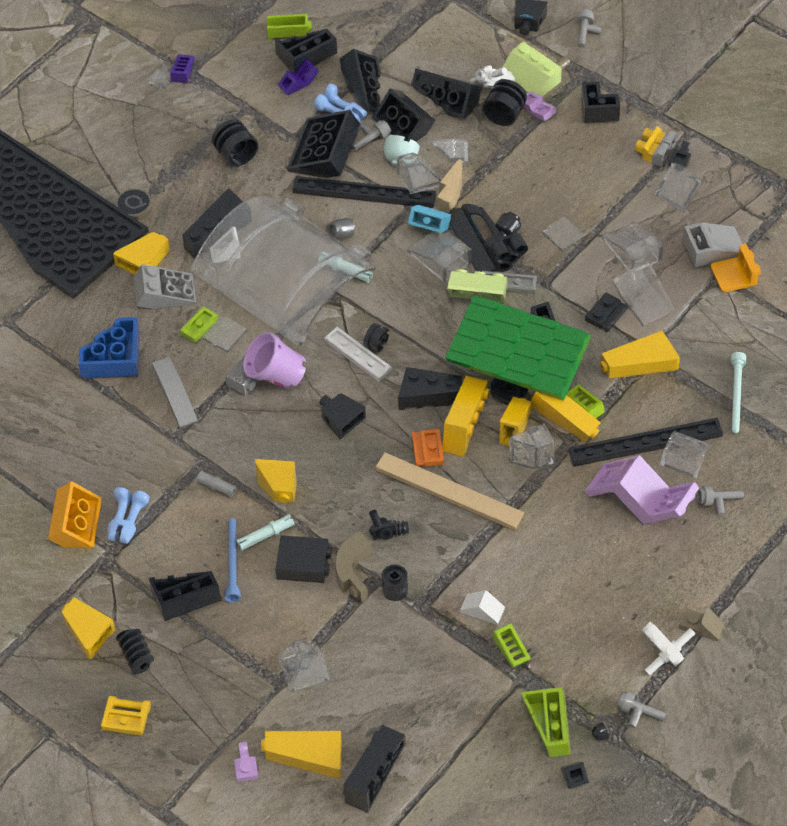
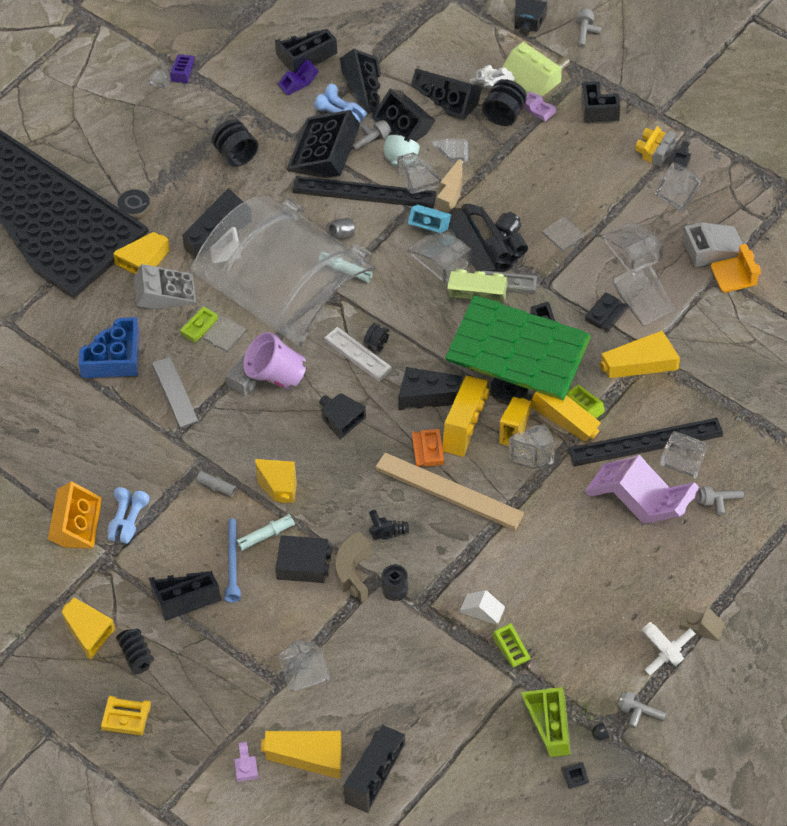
(288, 25): lime window -> none
(738, 361): light aqua piece -> none

